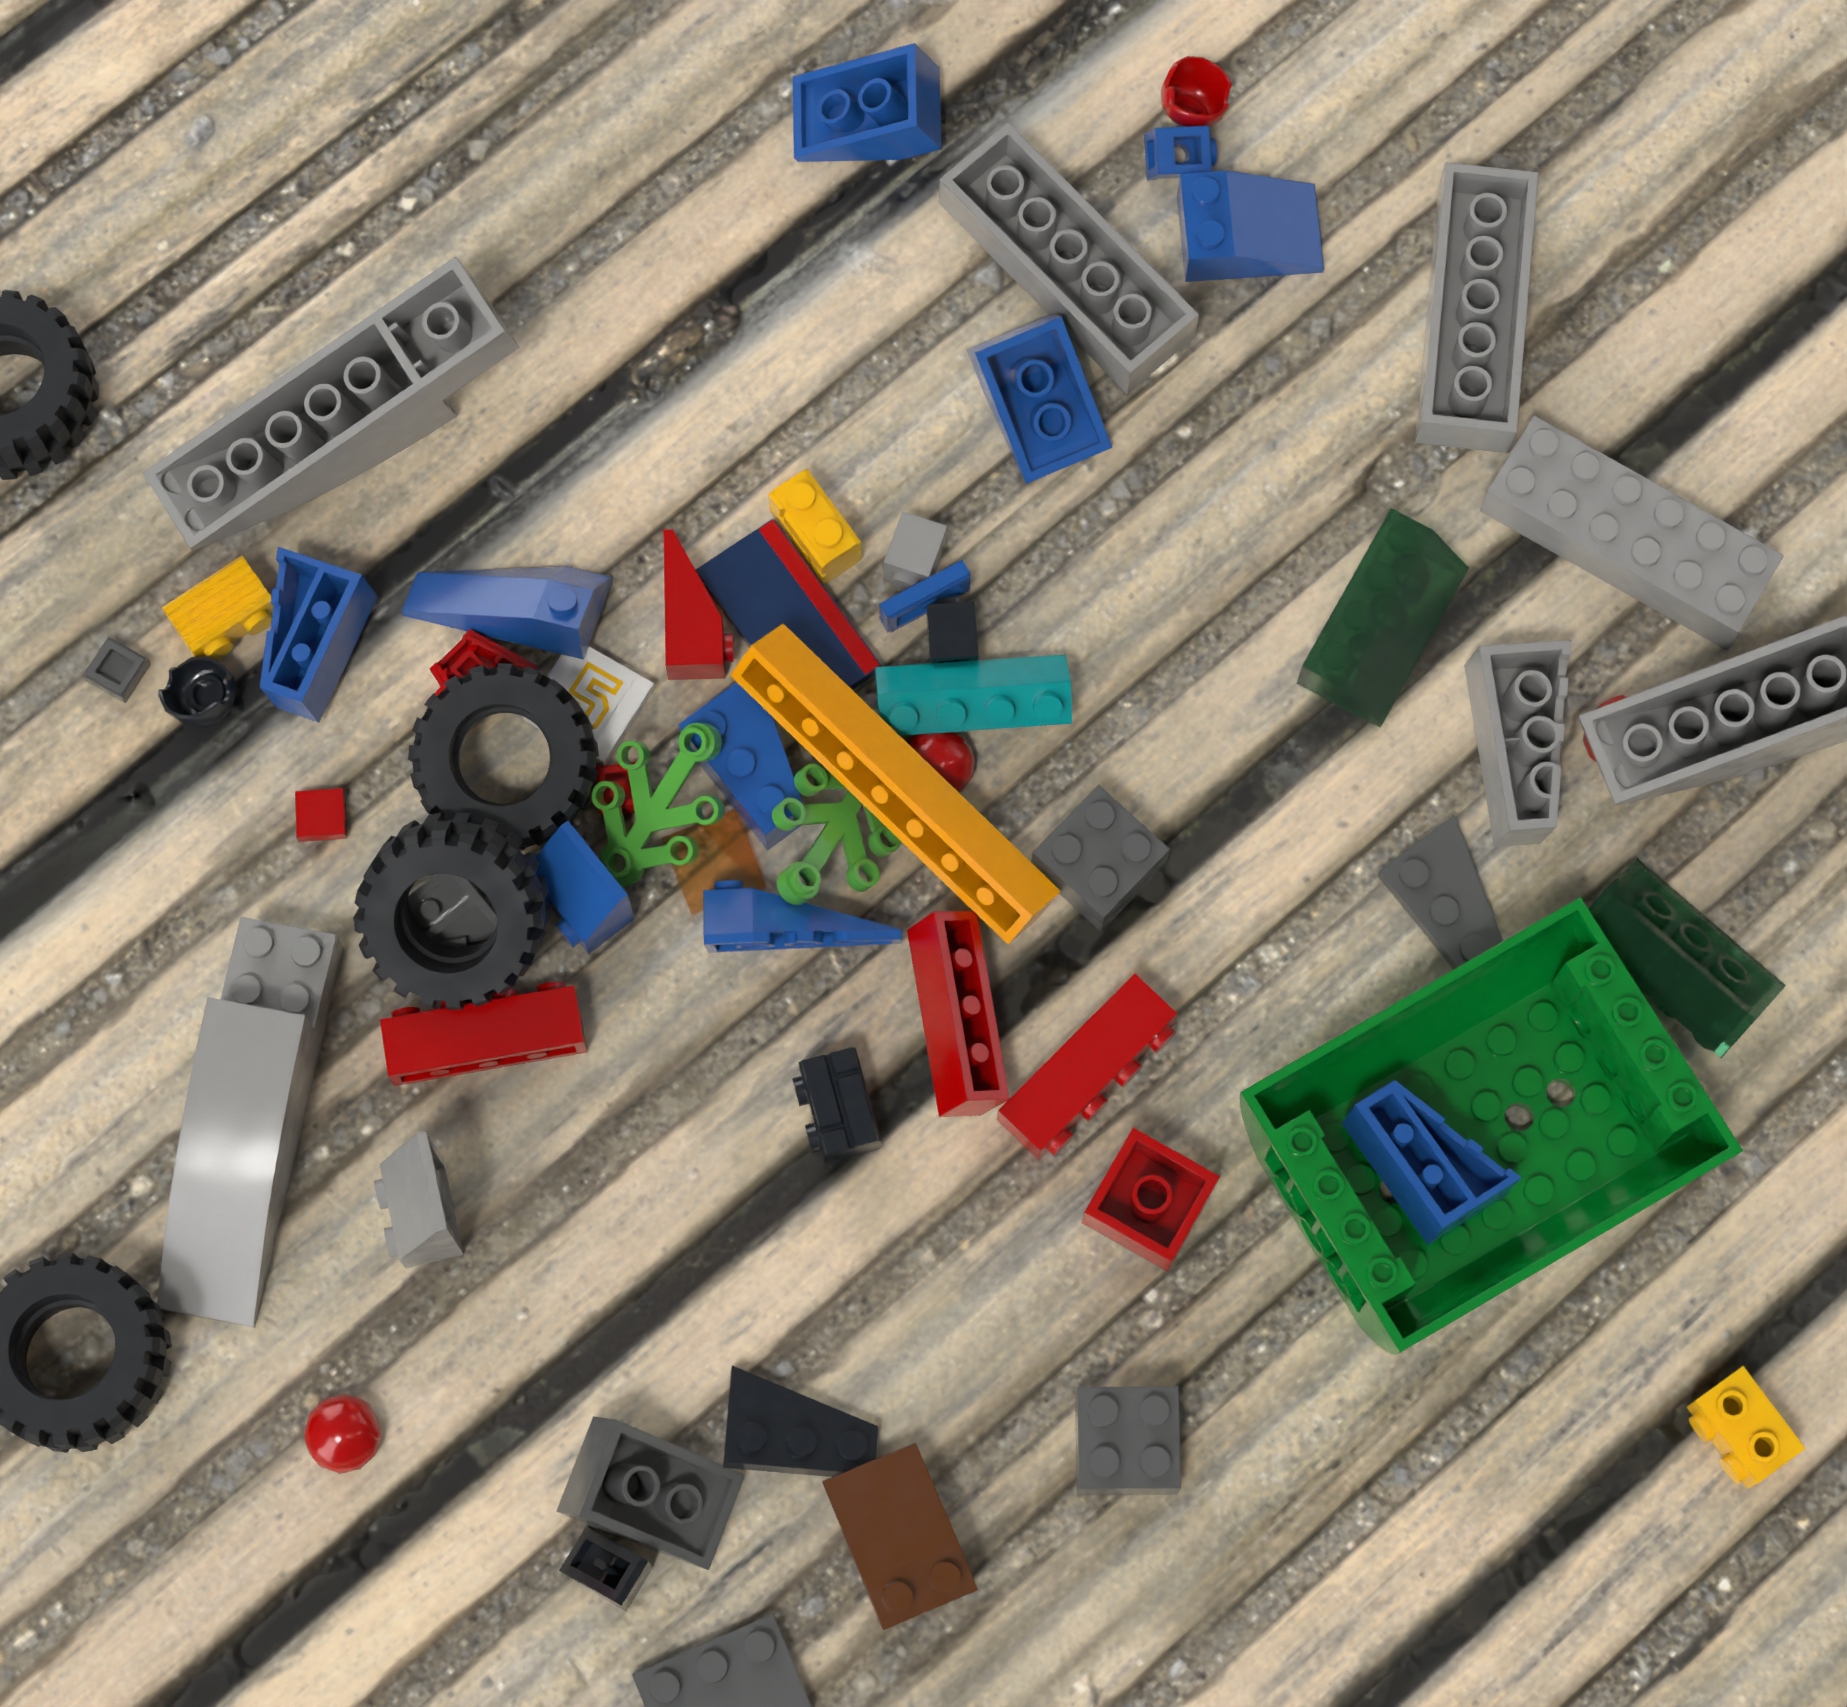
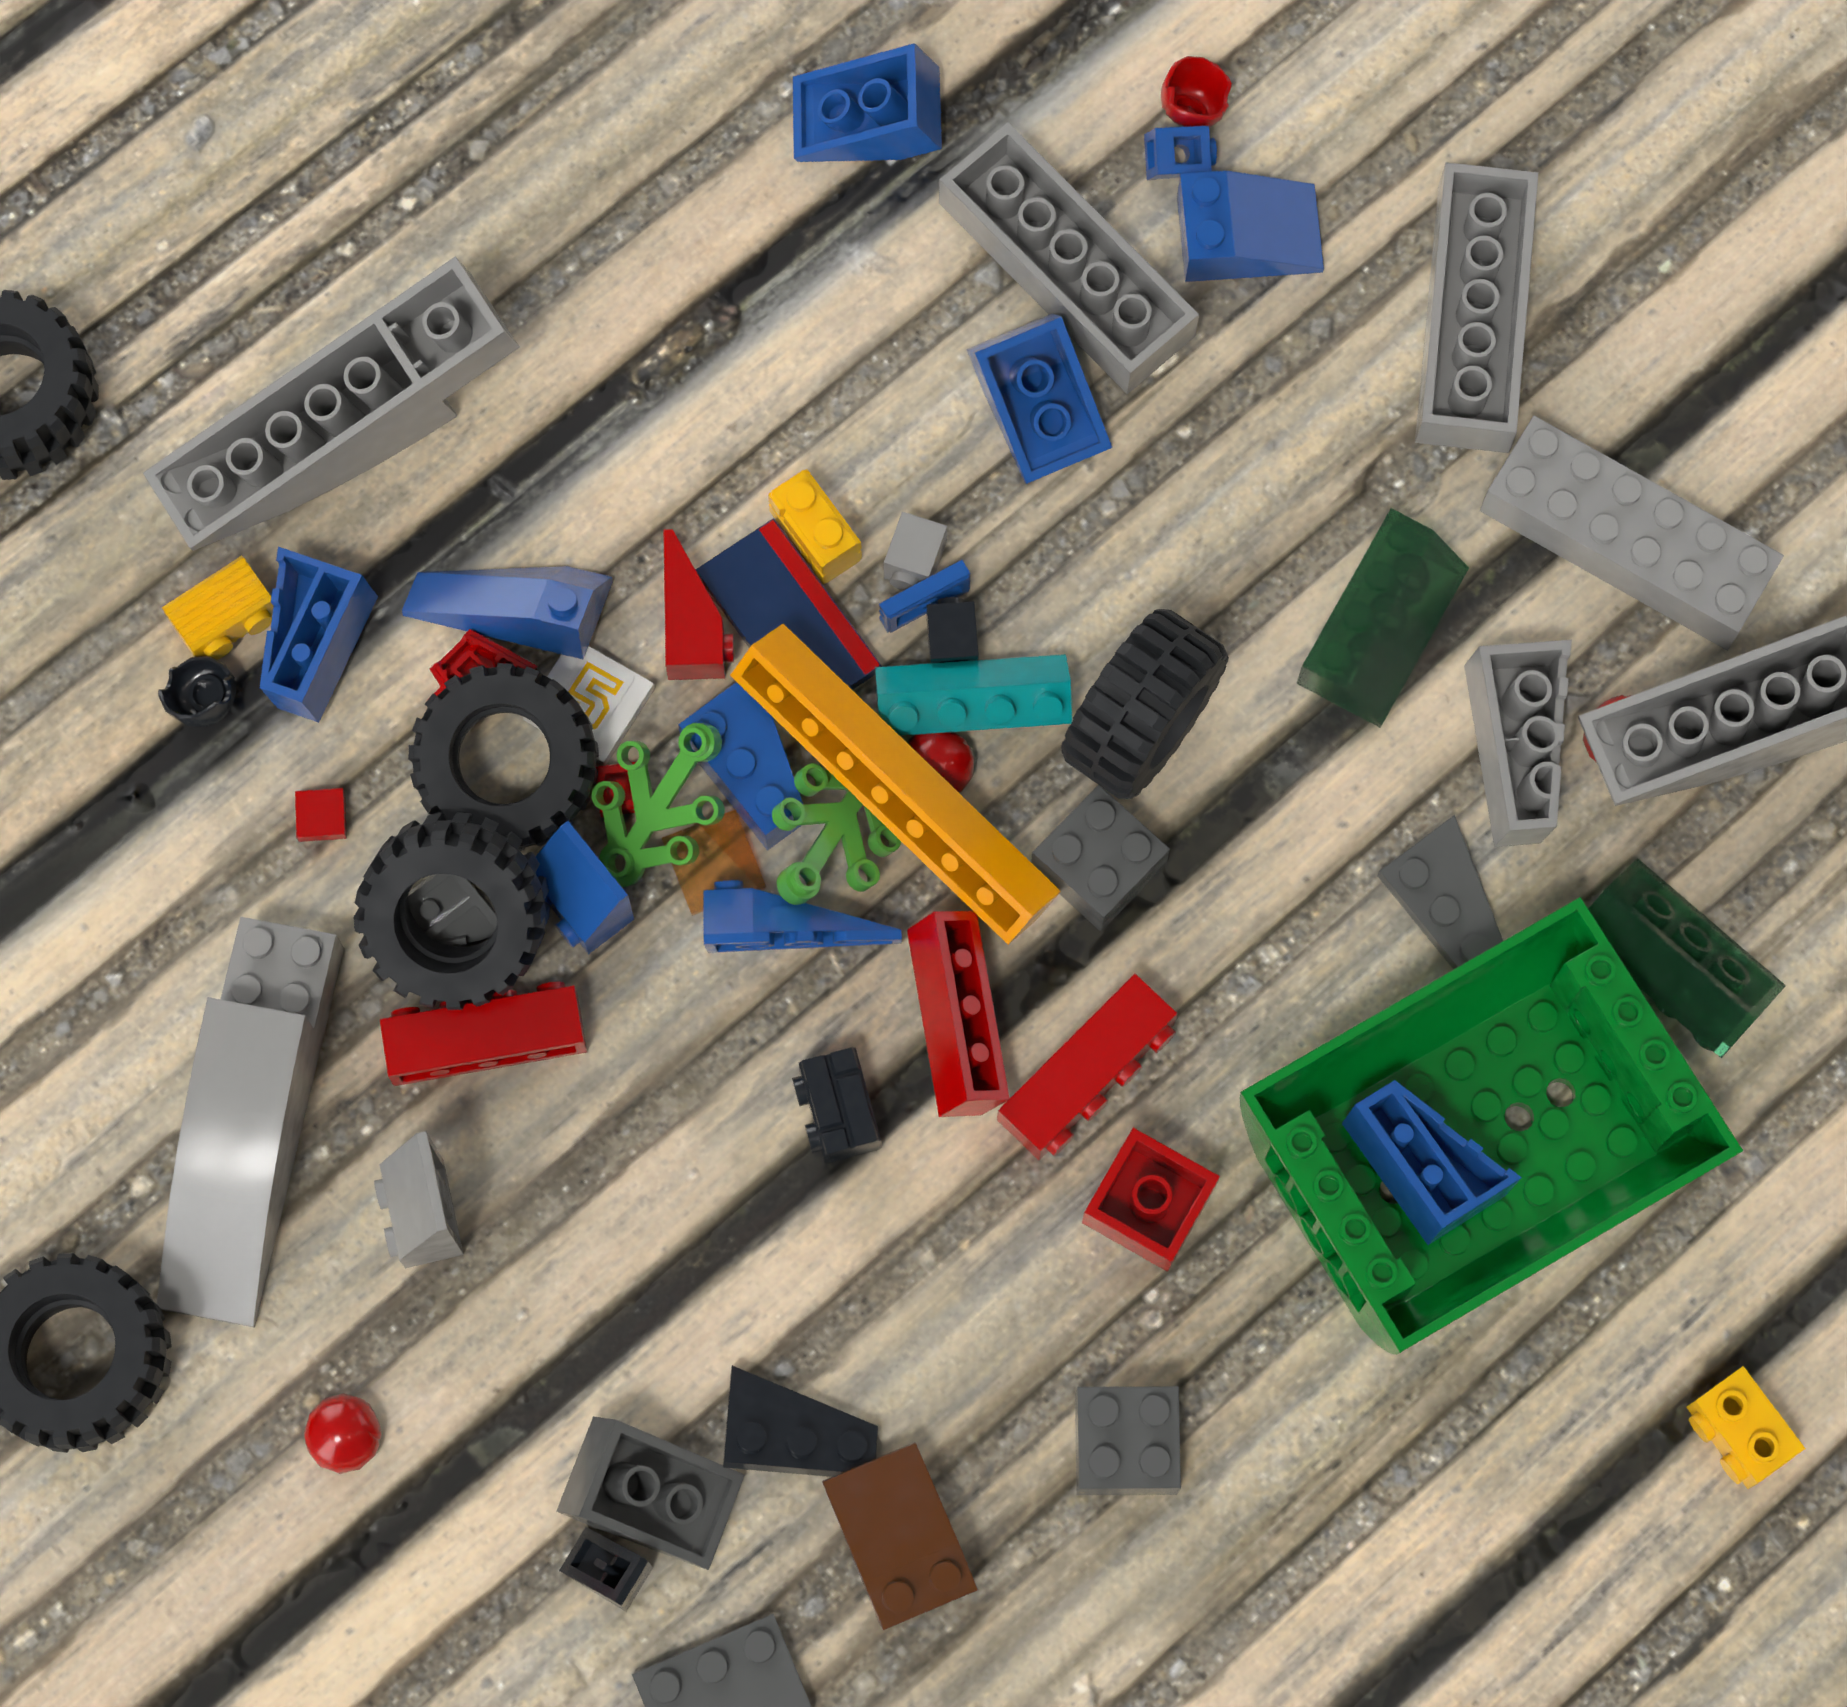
(116, 669): dark grey tile -> none
(1144, 703): none -> black tyre

